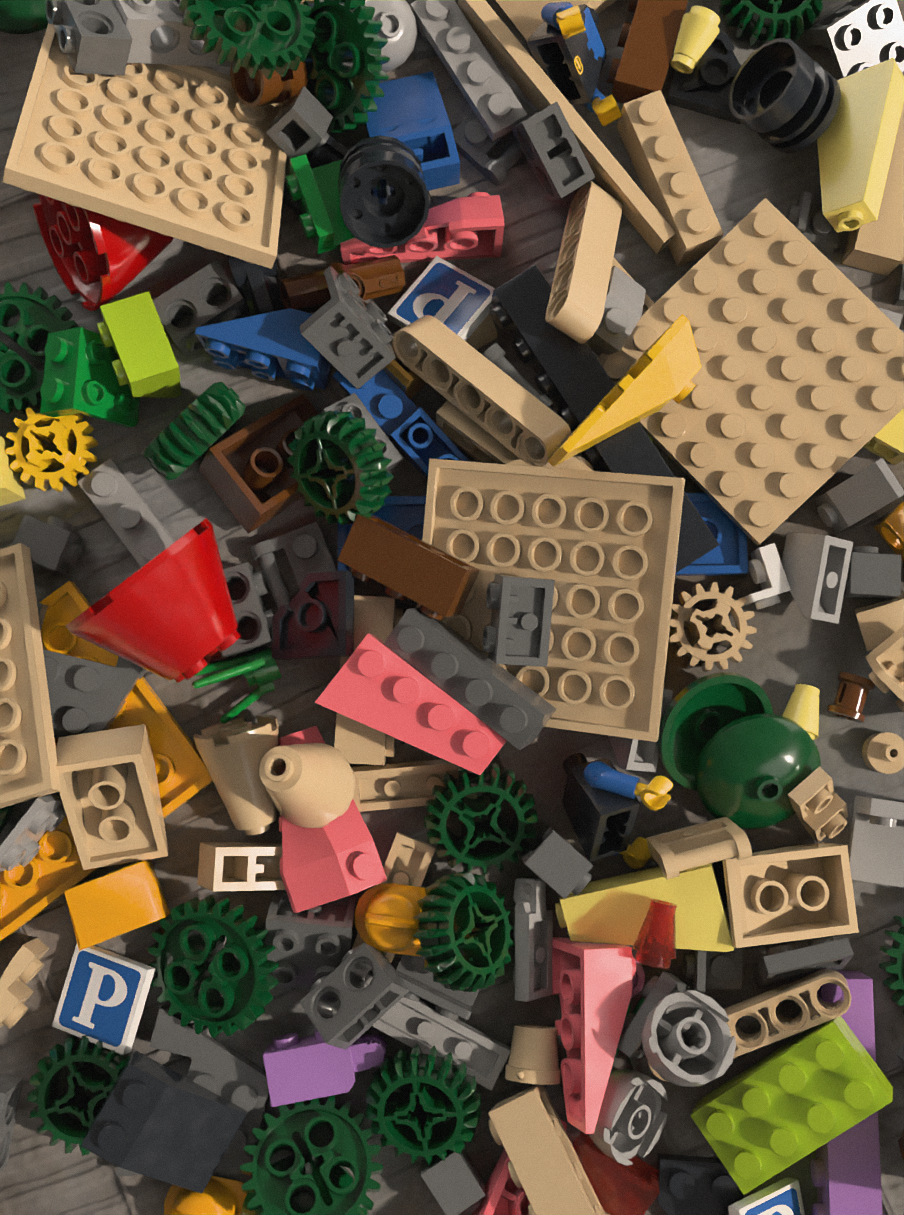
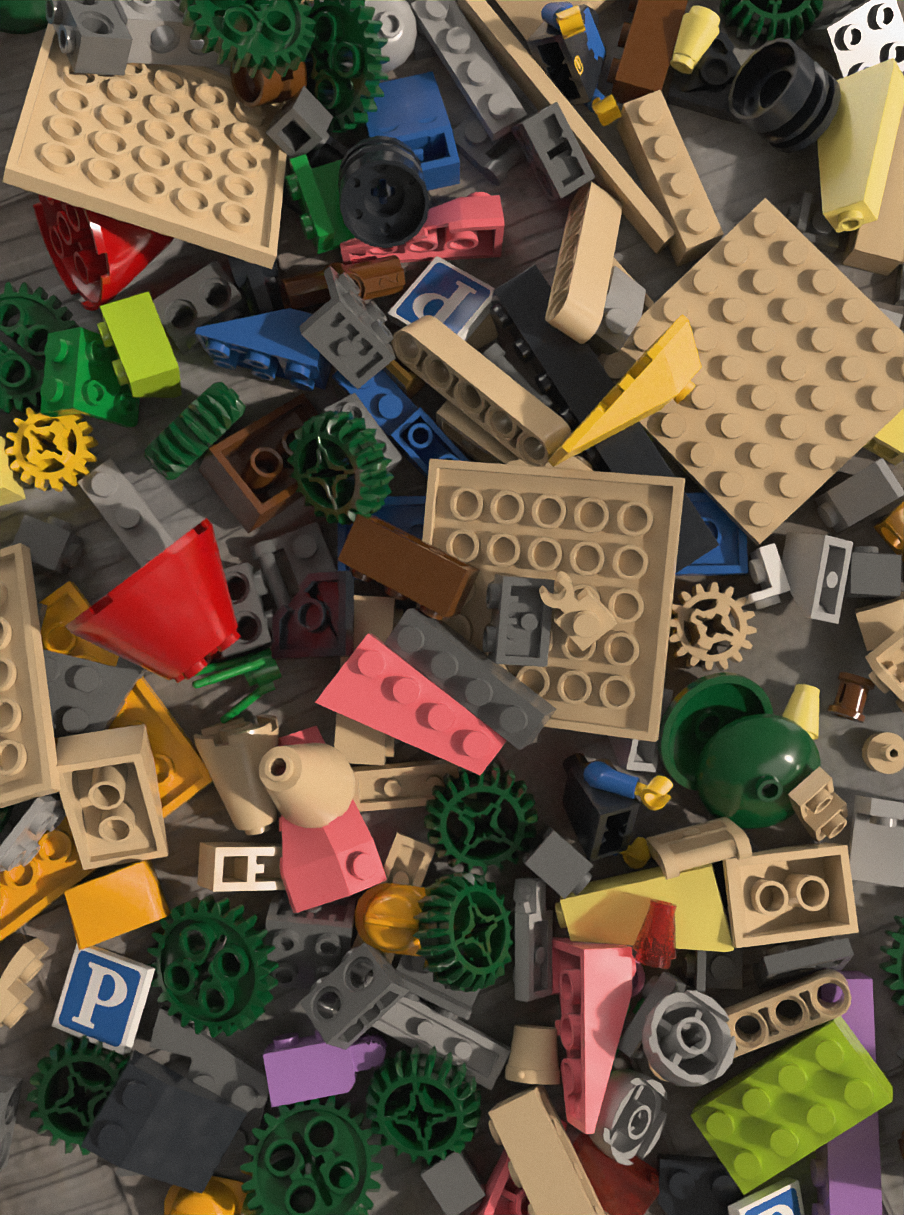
(579, 615): none -> tan plate

